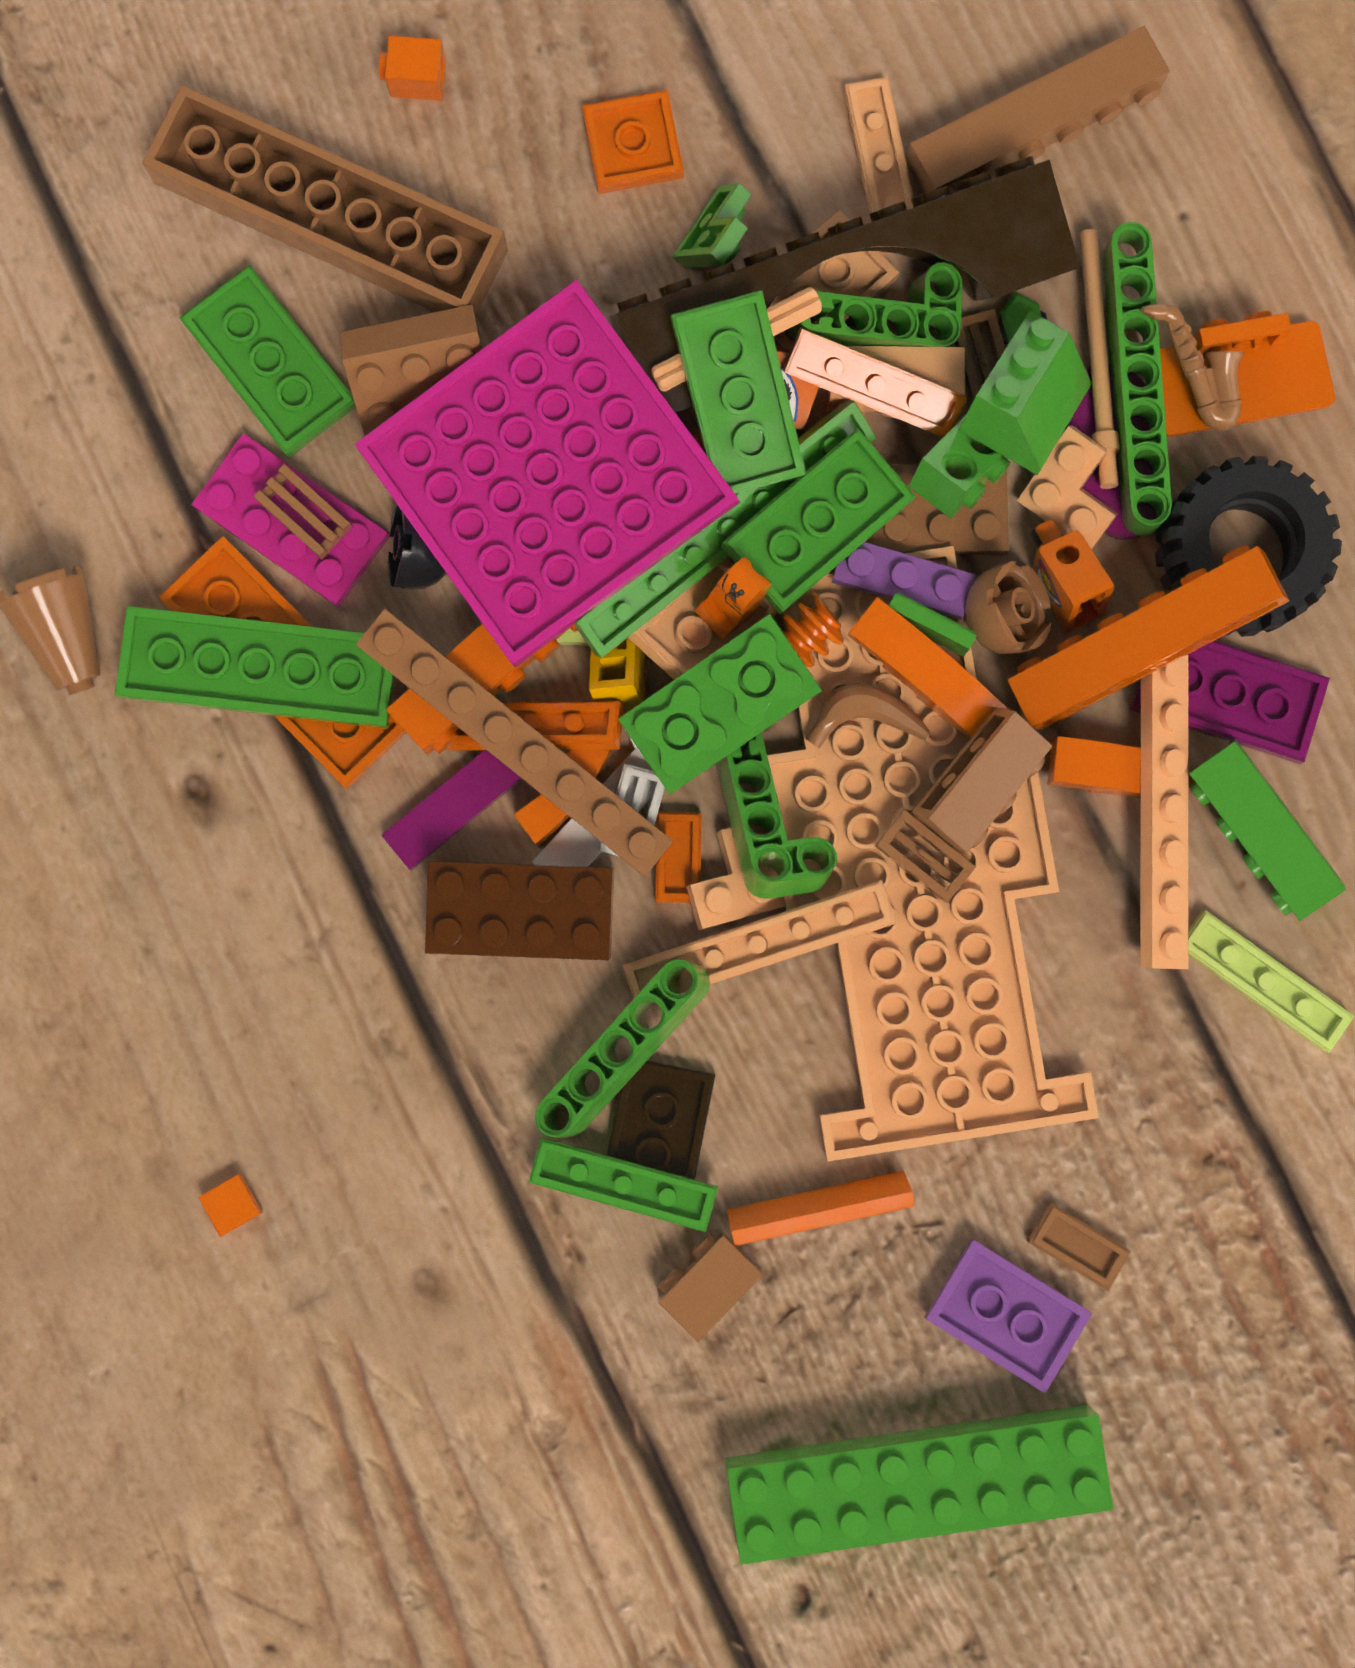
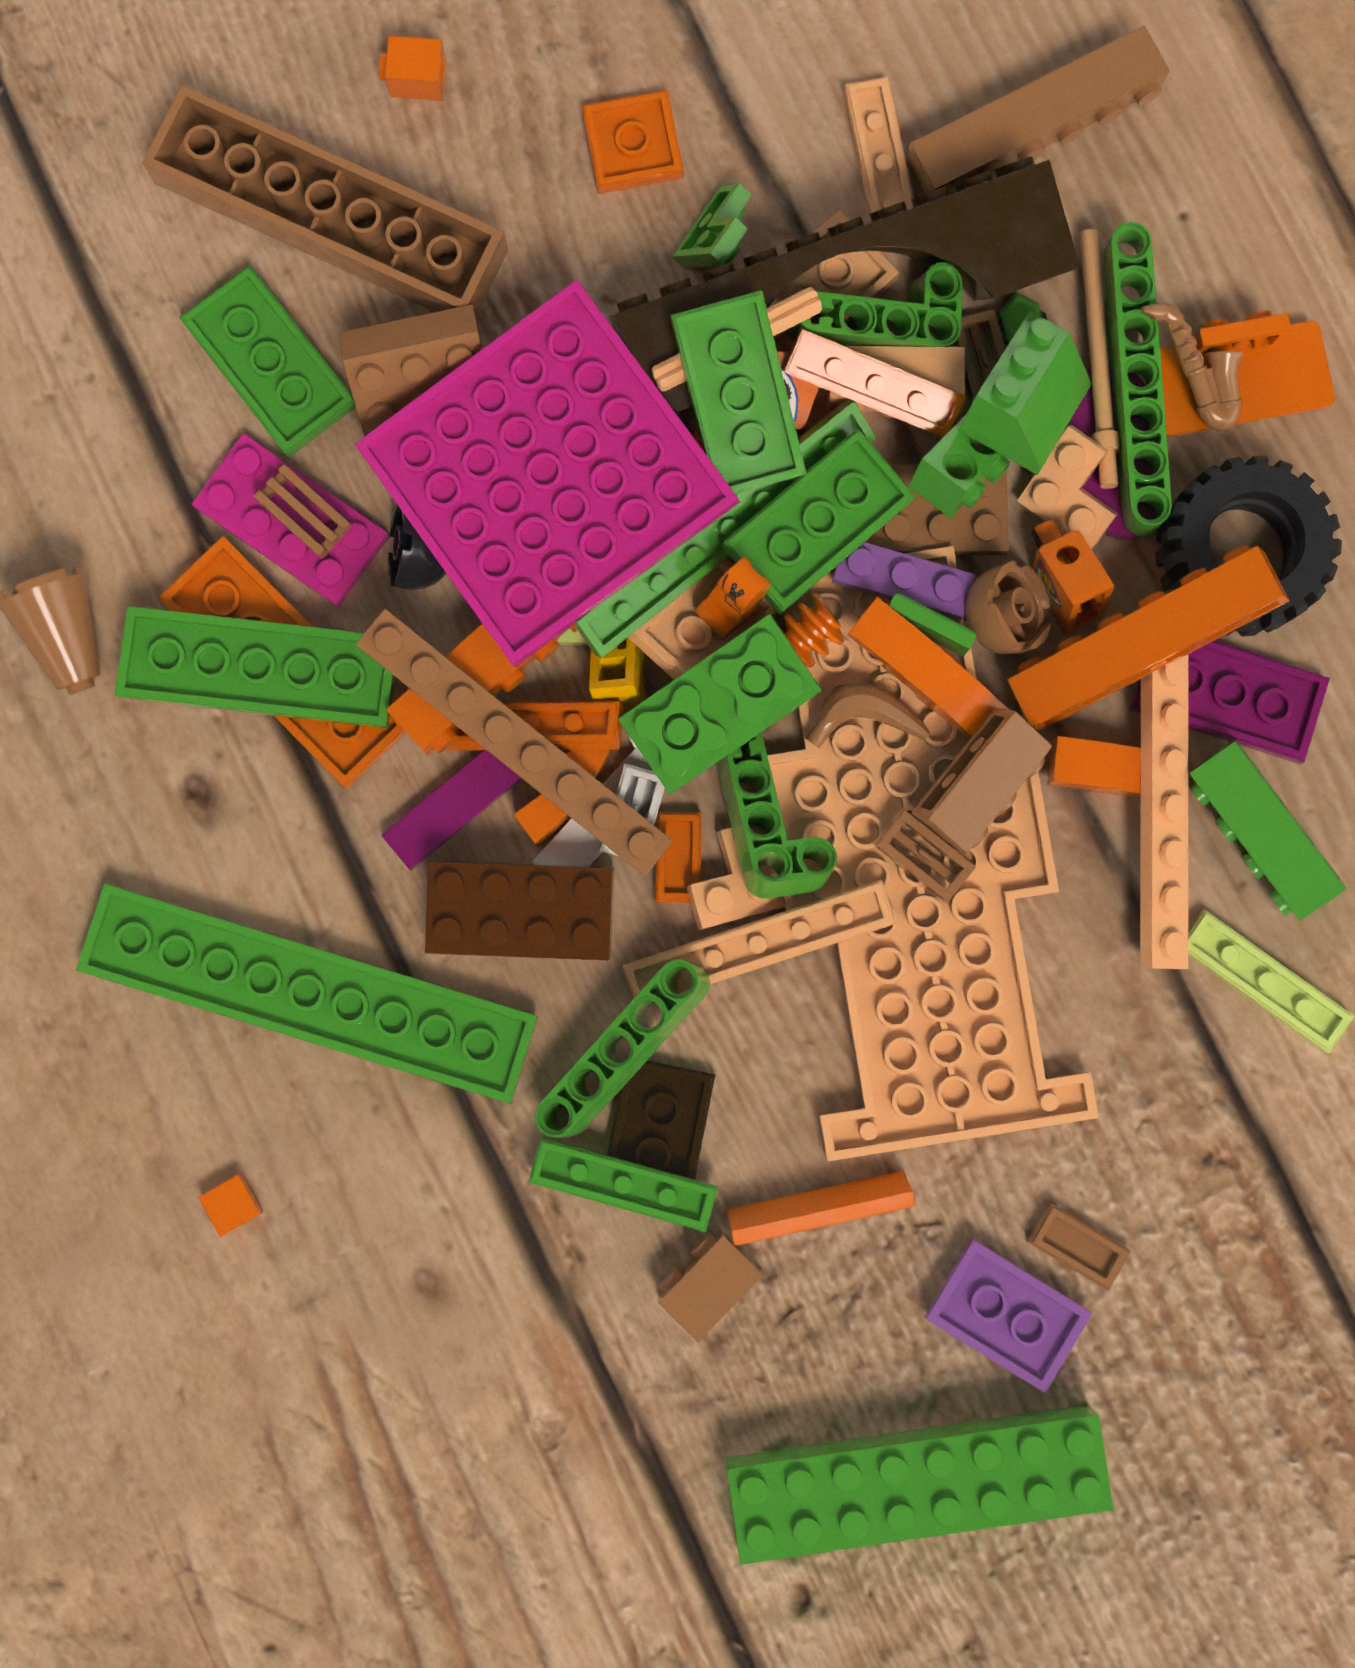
(307, 993): none -> bright green plate

